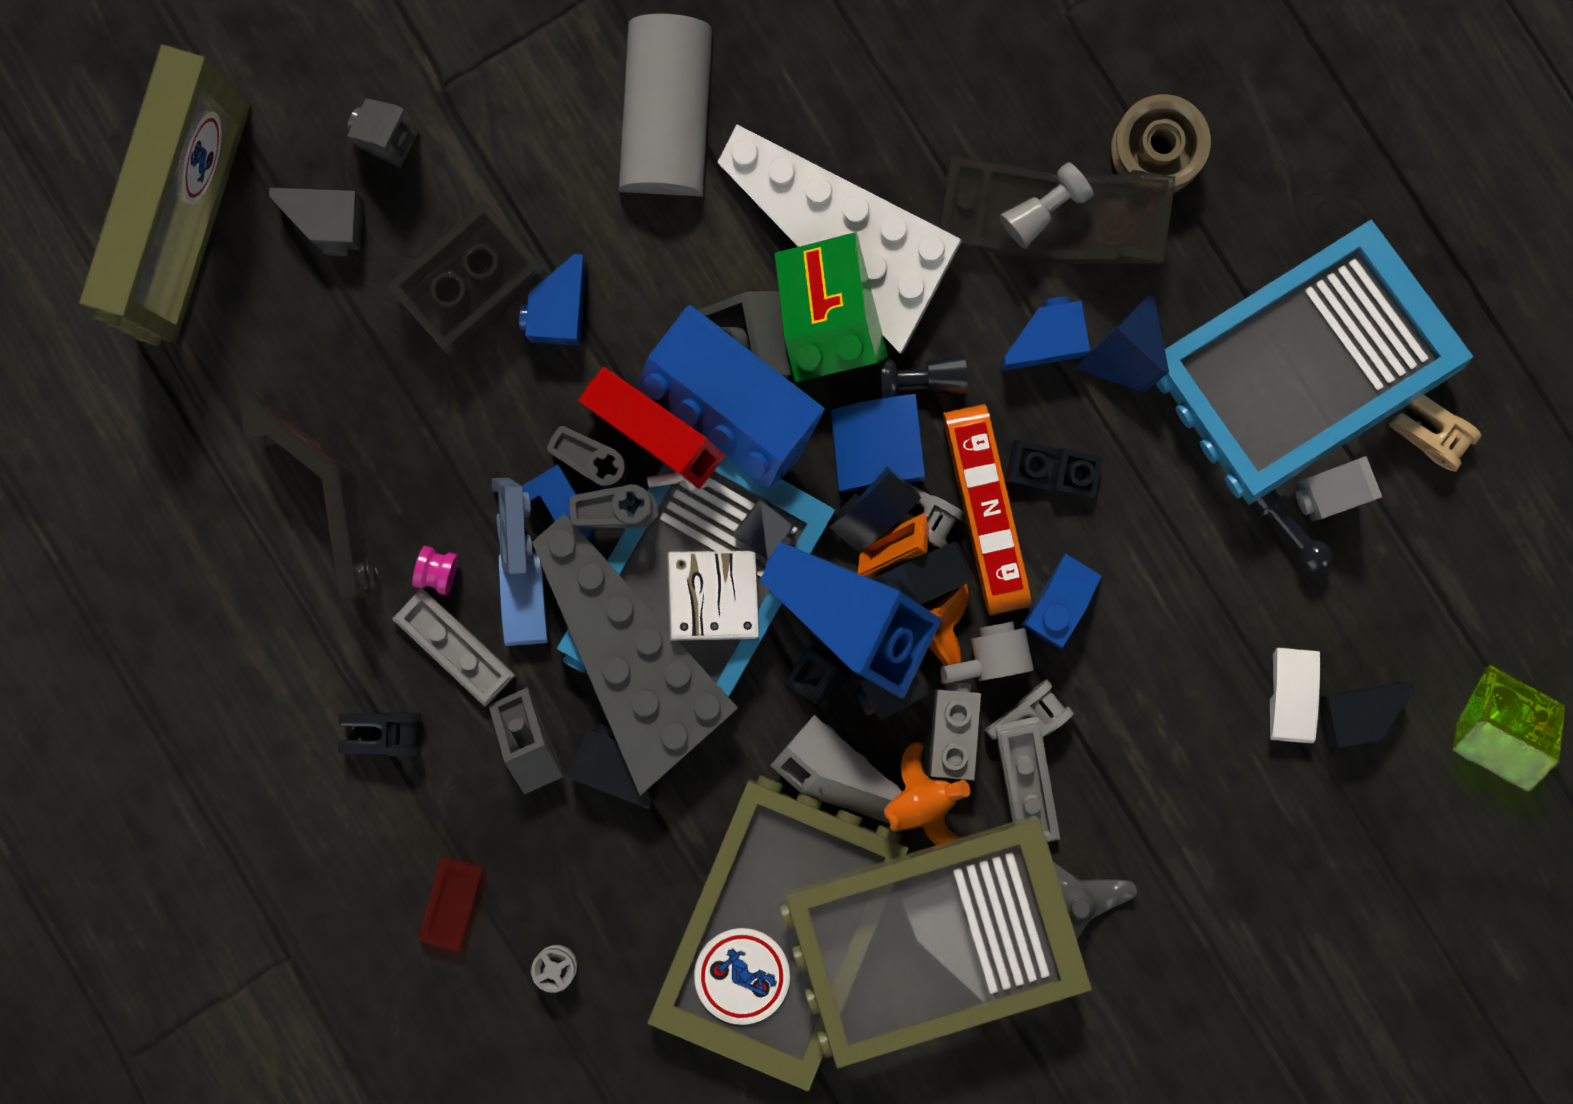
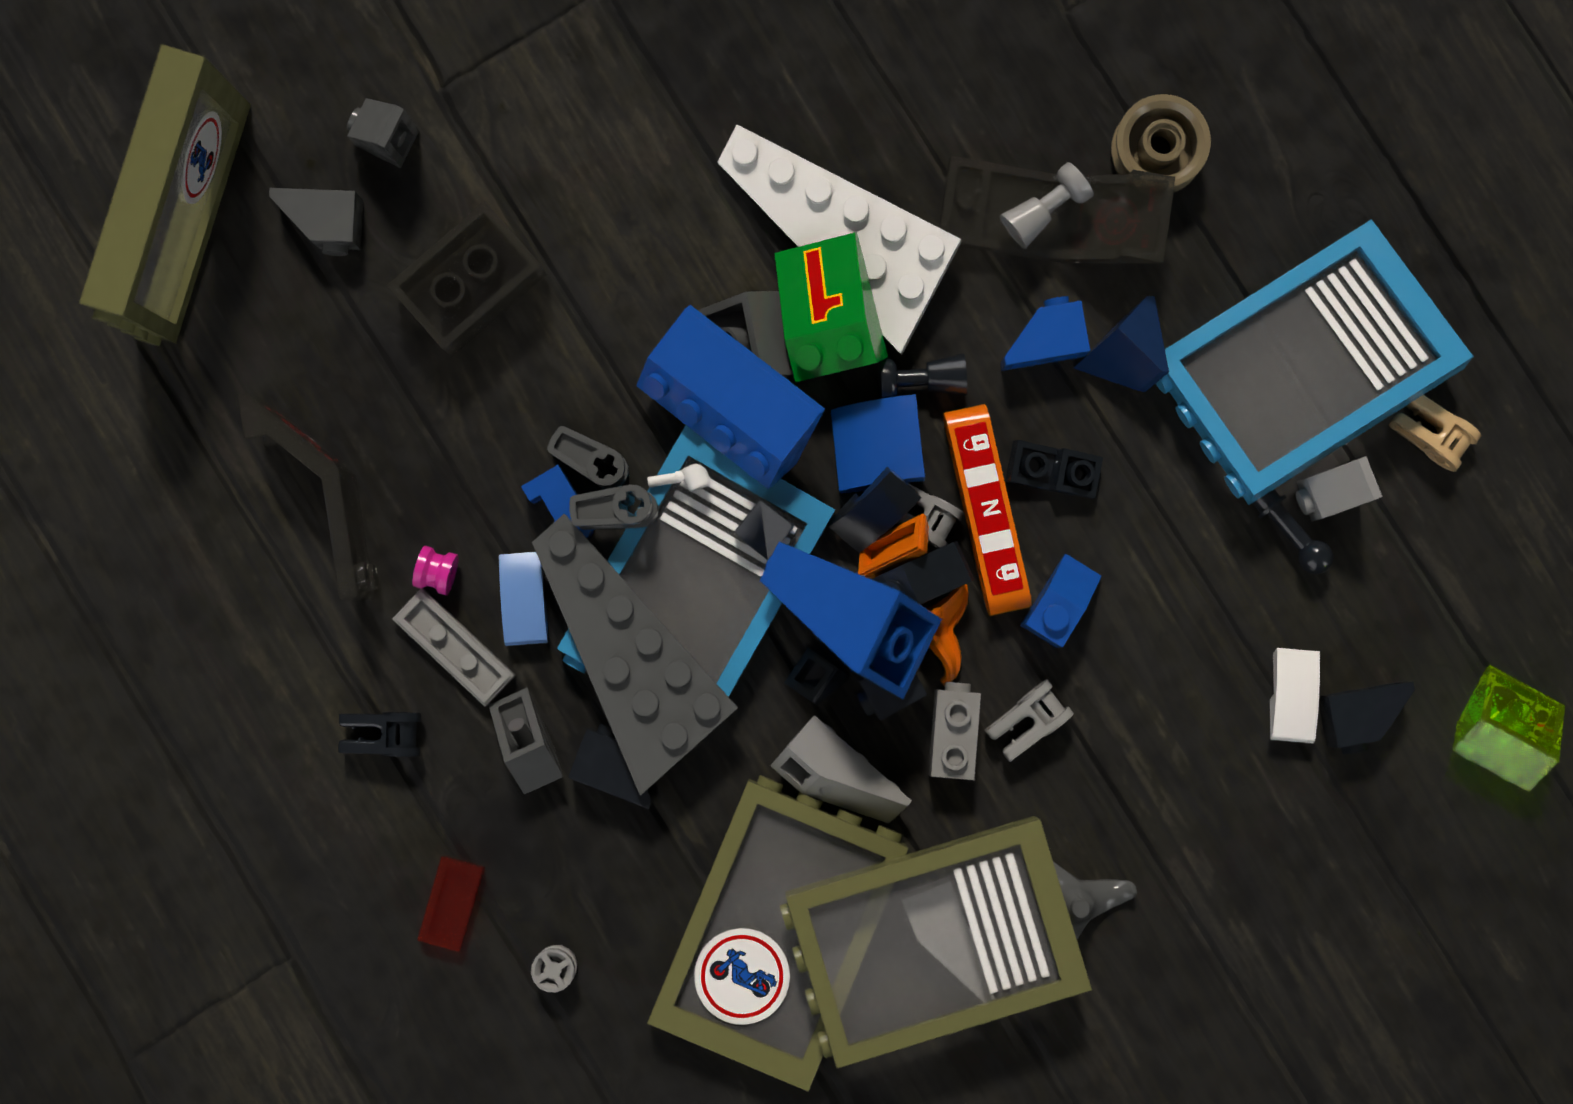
(513, 508): sand blue wing -> none
(557, 305): blue slope -> none
(652, 427): red brick -> none
(665, 105): light grey brick -> none
(712, 595): white tile -> none
(924, 799): orange piece -> none
(997, 654): light grey piece -> none
(1027, 773): light grey tile -> none

